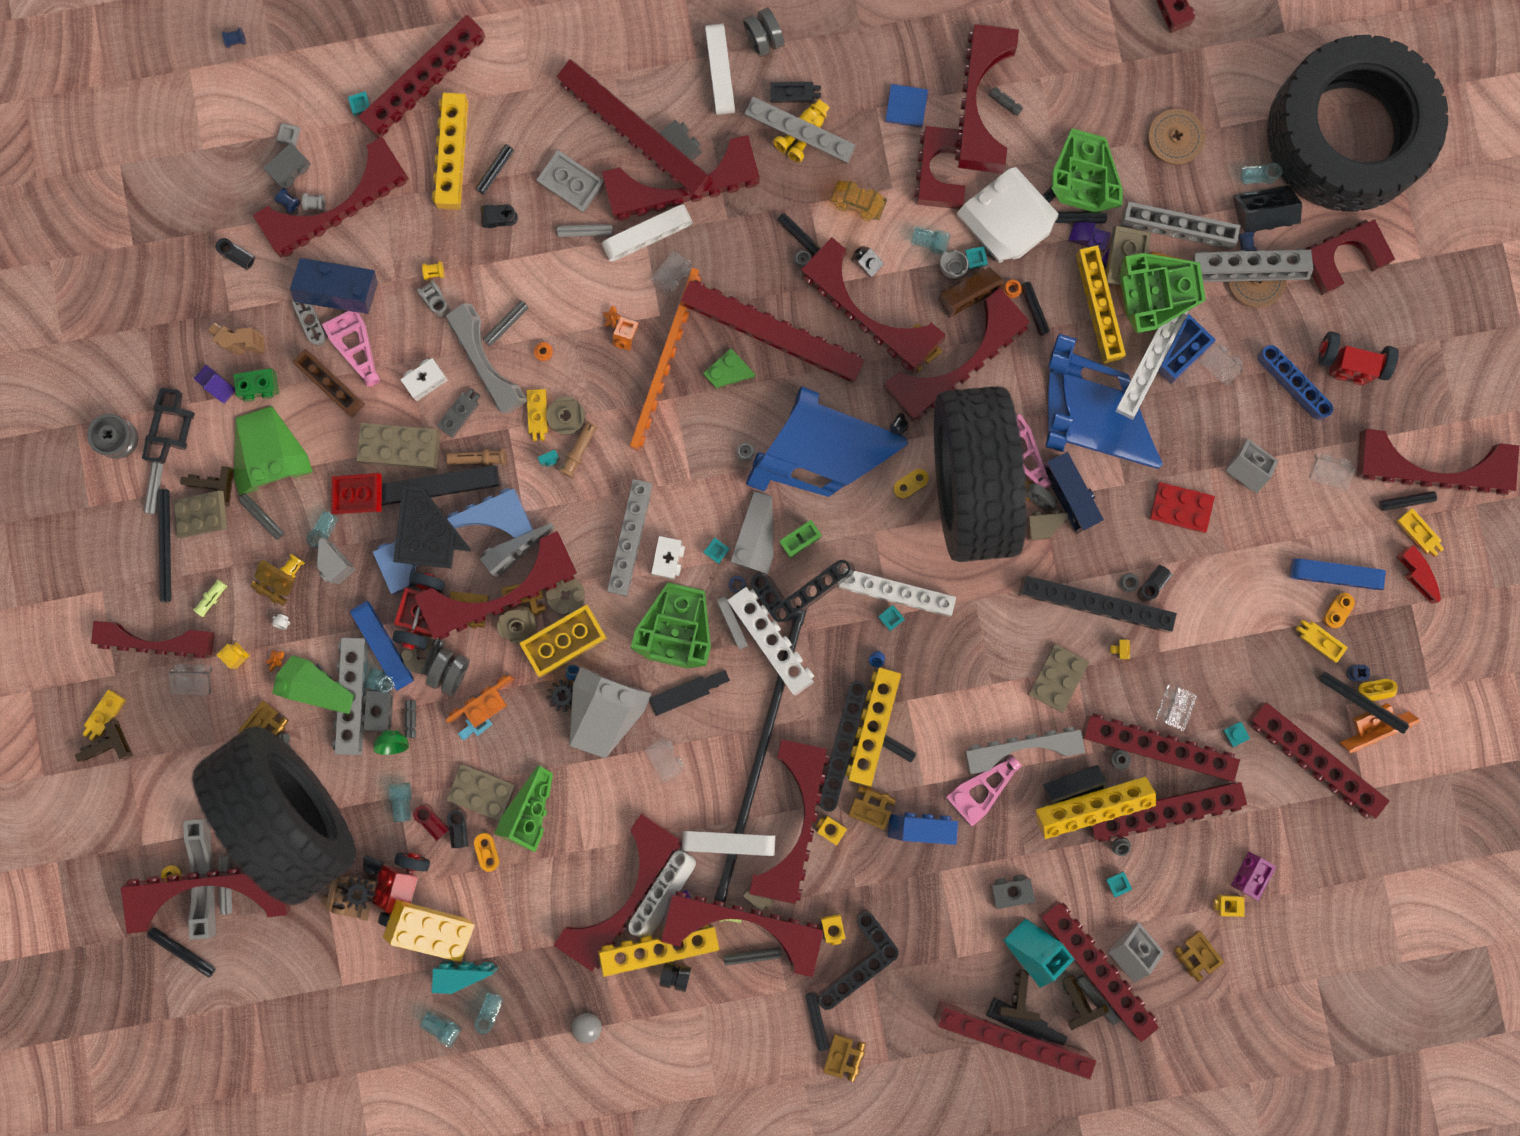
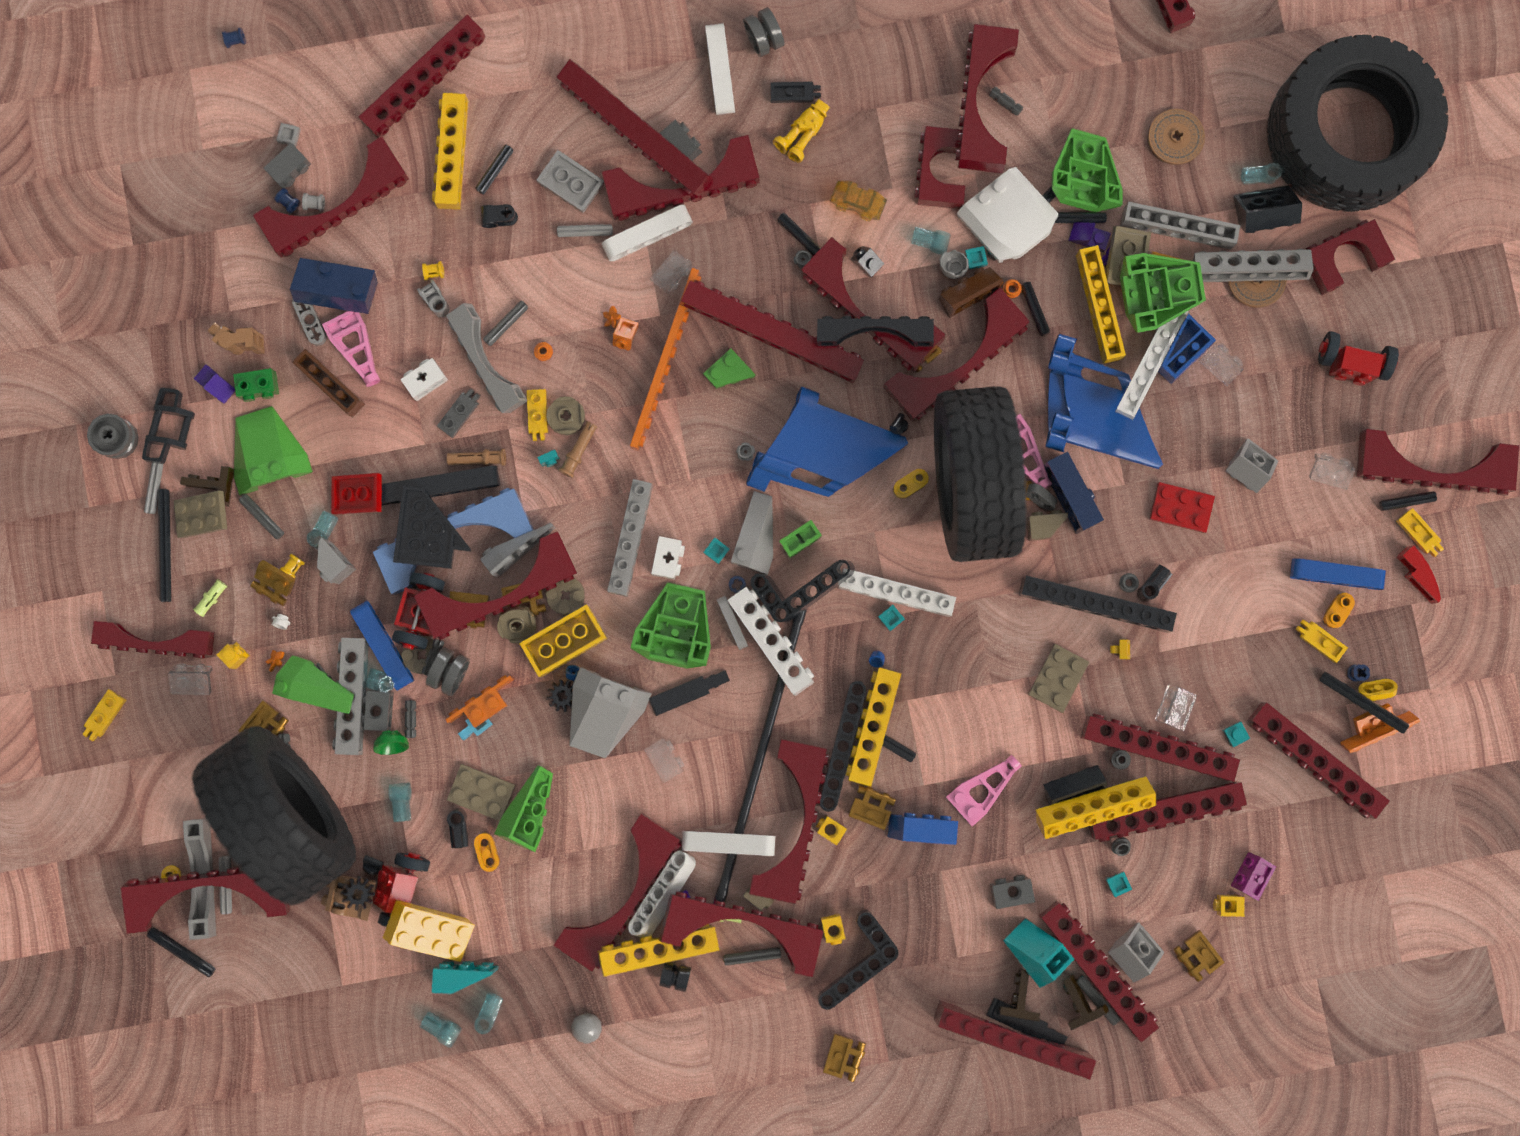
(117, 741): dark brown bracket -> none
(235, 254): black piece -> none
(359, 103): teal plate -> none
(399, 446): dark tan brick -> none
(432, 824): dark red piece -> none
(800, 129): light grey arch -> none
(817, 1021): black axle -> none
(906, 105): blue tile -> none
(915, 331): none -> black arch
(984, 758): light grey arch -> none
(1247, 241): dark blue bush -> none
(1304, 386): blue beam -> none

